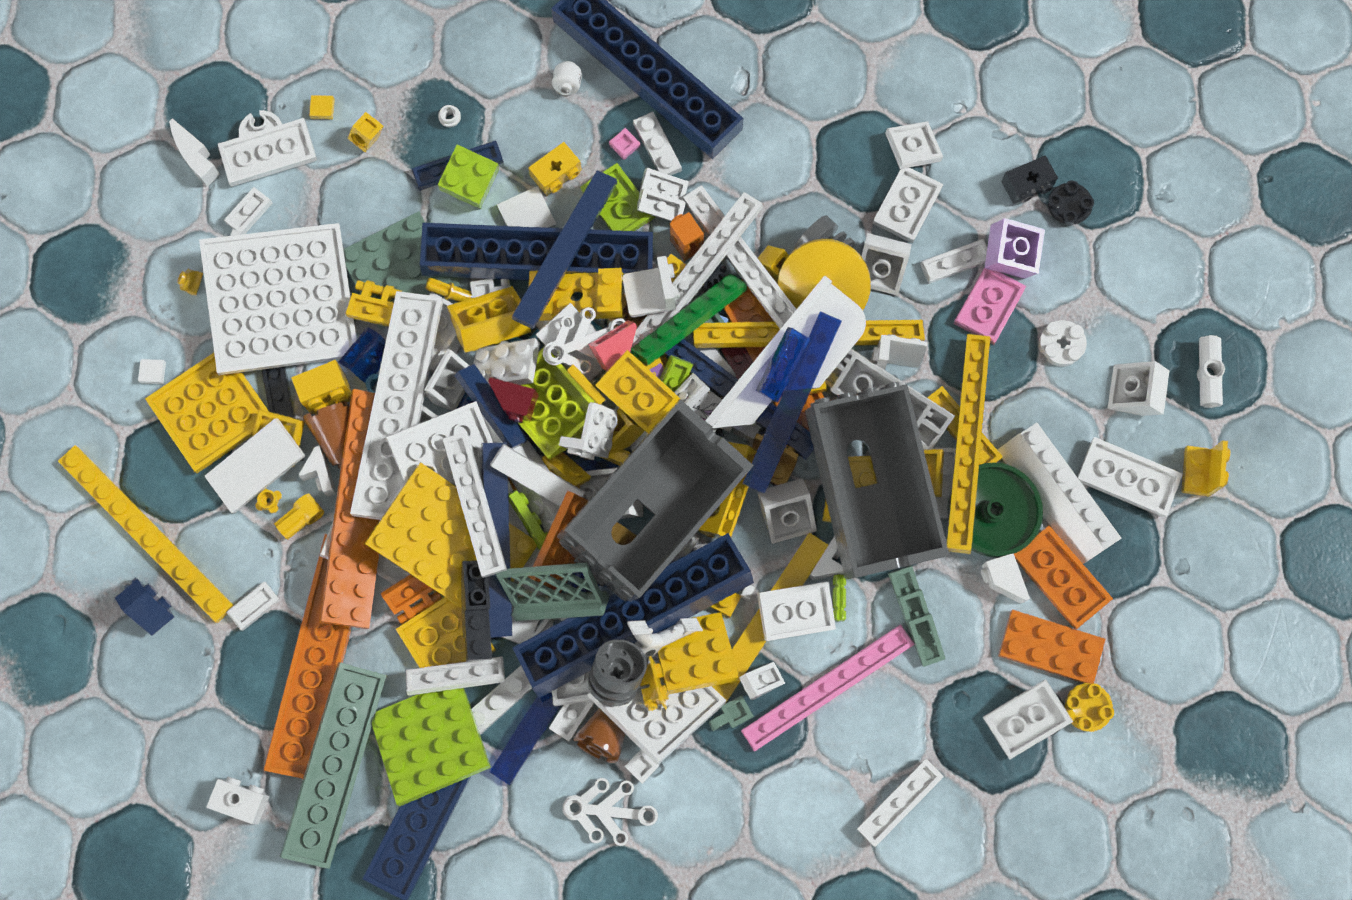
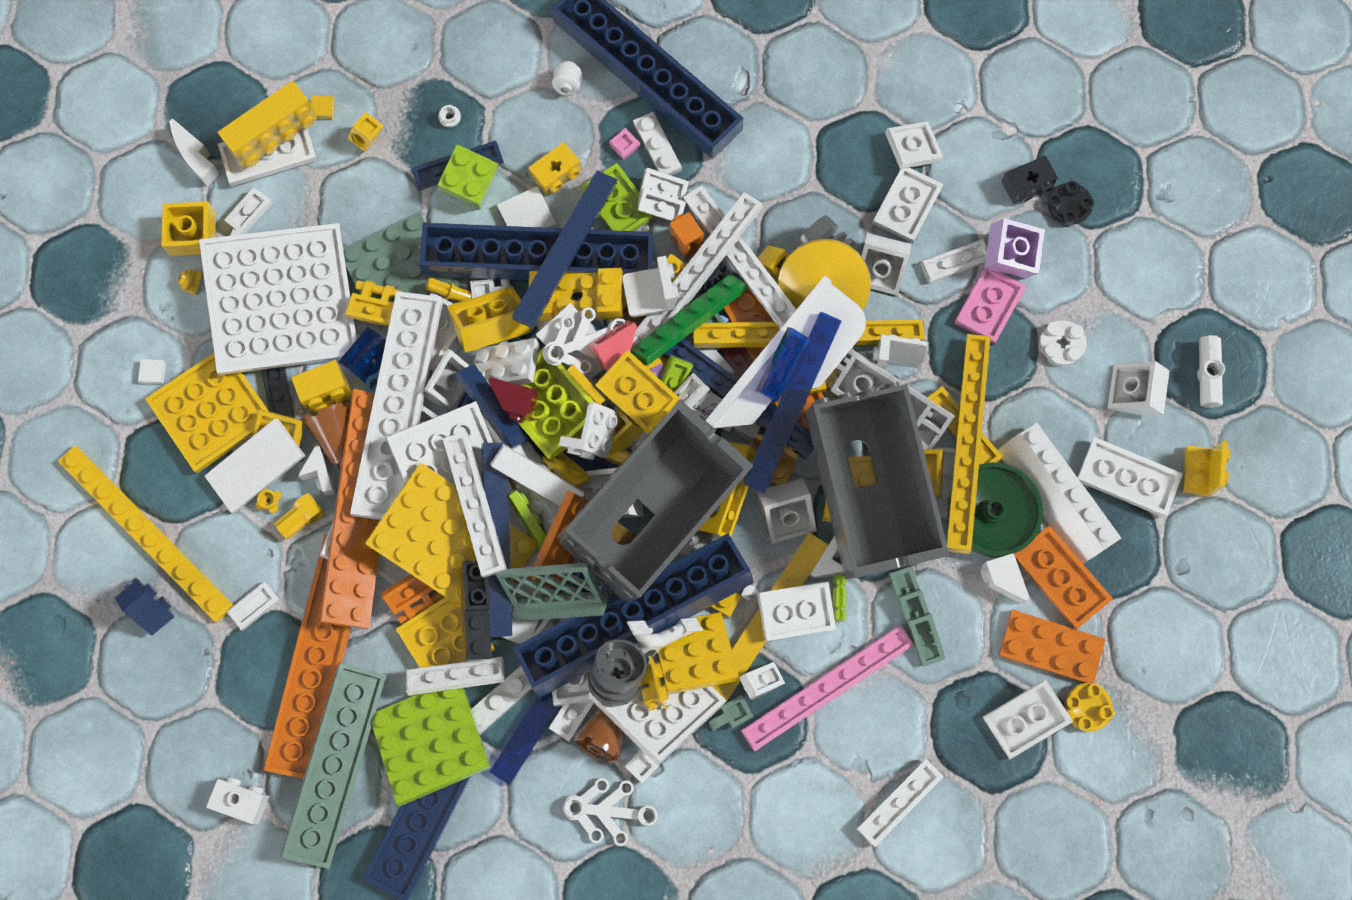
(184, 226): none -> yellow brick
(268, 125): none -> yellow brick

